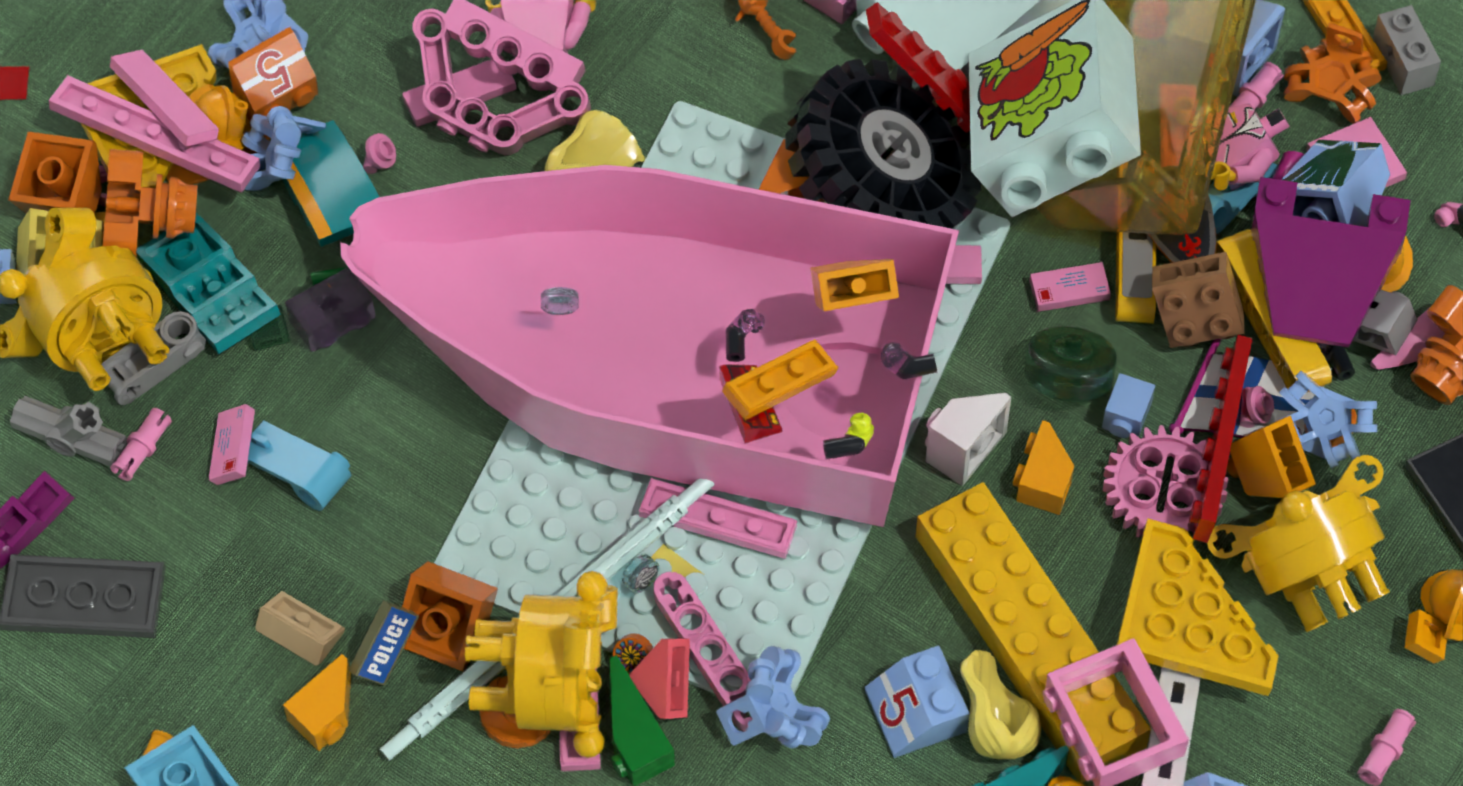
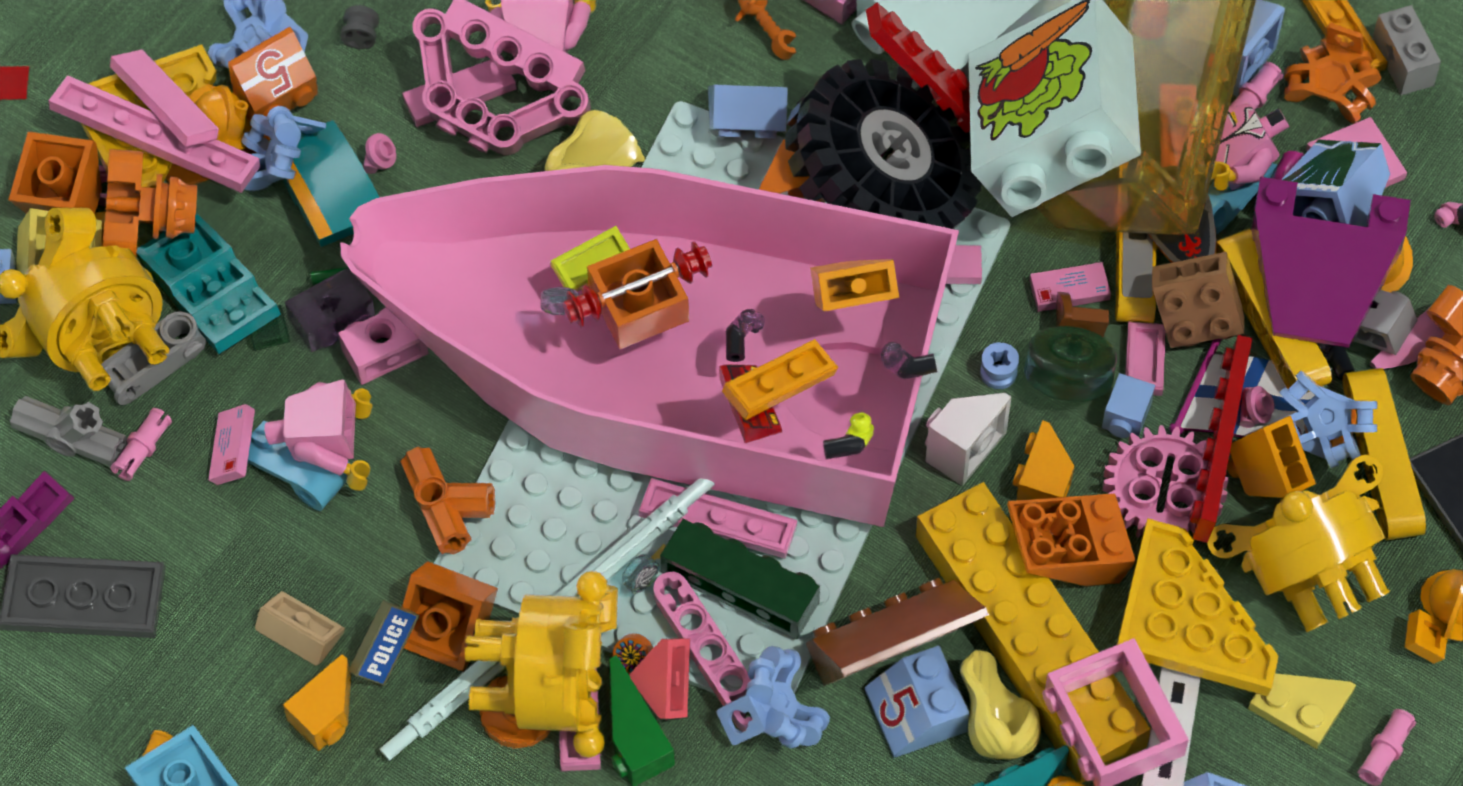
(322, 429): none -> bright pink torso
(359, 27): none -> dark grey wheel
(376, 359): none -> bright pink brick
(452, 502): none -> orange piece
(572, 265): none -> neon yellow tile
(638, 291): none -> orange brick
(741, 577): none -> dark green brick
(747, 108): none -> light blue slope
(893, 630): none -> dark orange slope
(999, 375): none -> light blue wheel
(1073, 538): none -> orange slope
(1087, 318): none -> dark orange tile
(1146, 353): none -> bright pink tile
(1303, 705): none -> light yellow wing
(1397, 494): none -> yellow beam

